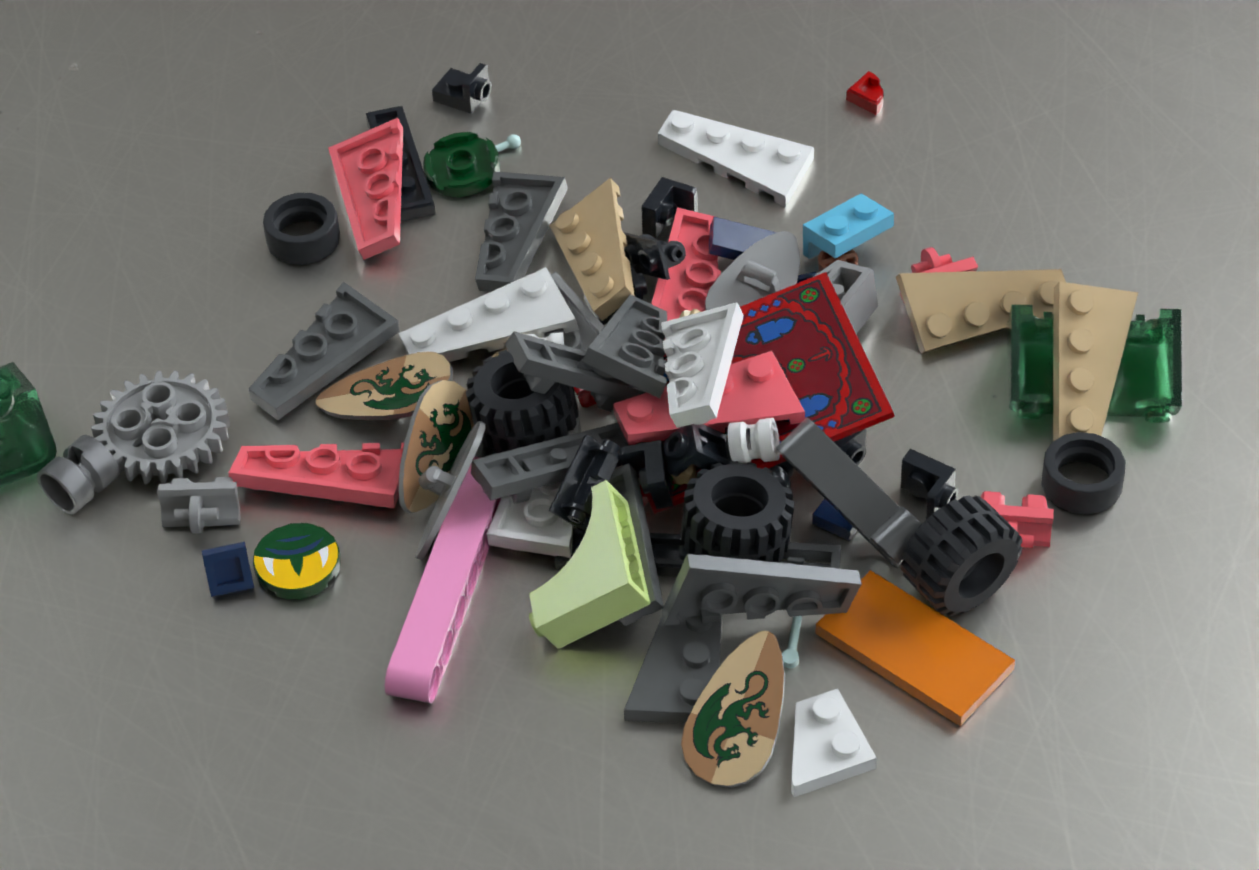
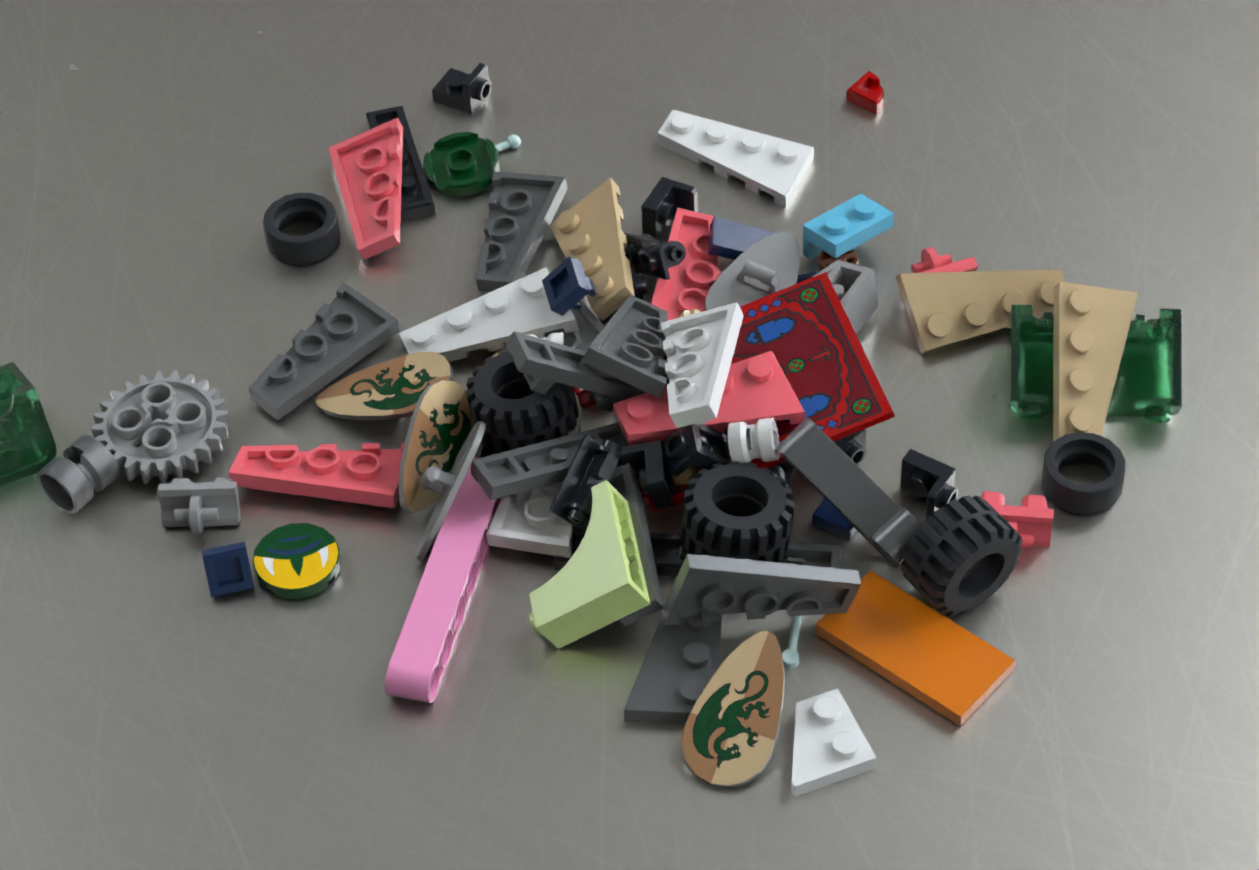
(567, 286): none -> dark blue tile

